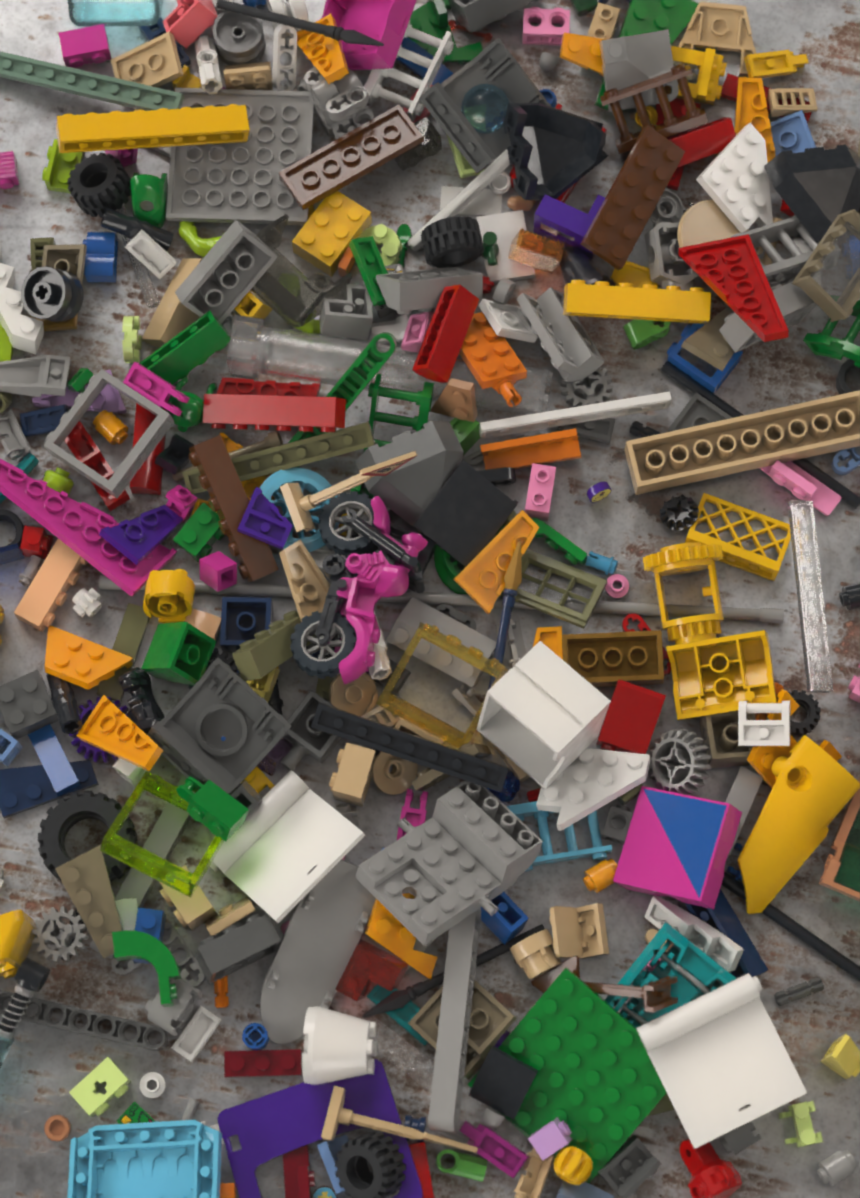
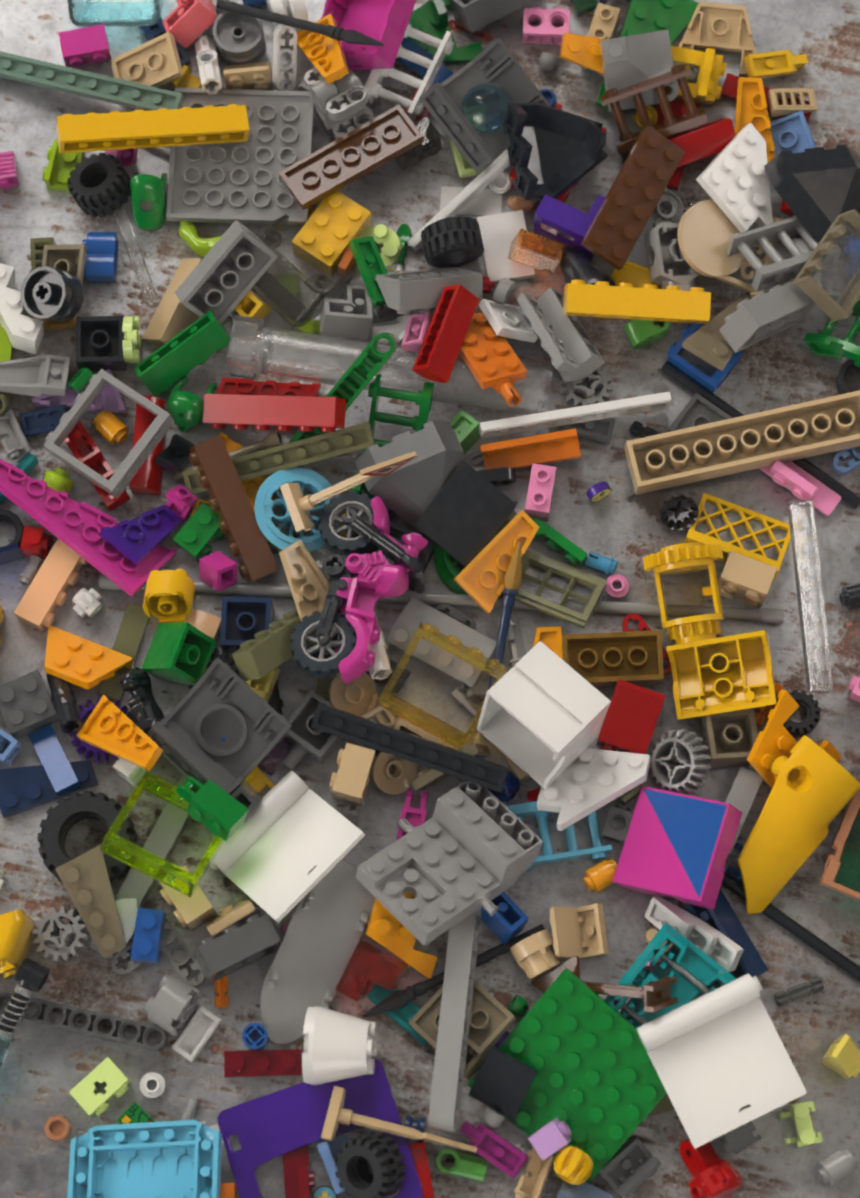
(100, 343): none -> black brick
(131, 226): black axle -> none
(139, 945): green arch -> none
(150, 254): white plate -> none
(154, 388): dark pink hinge -> none
(265, 522): dark purple wing -> none
(457, 401): medium nougat wing -> none
(491, 248): dark green piece -> none
(518, 1006): none -> green hinge
(738, 278): red wing -> none
(746, 579): none -> tan brick
(764, 731): white plate -> none

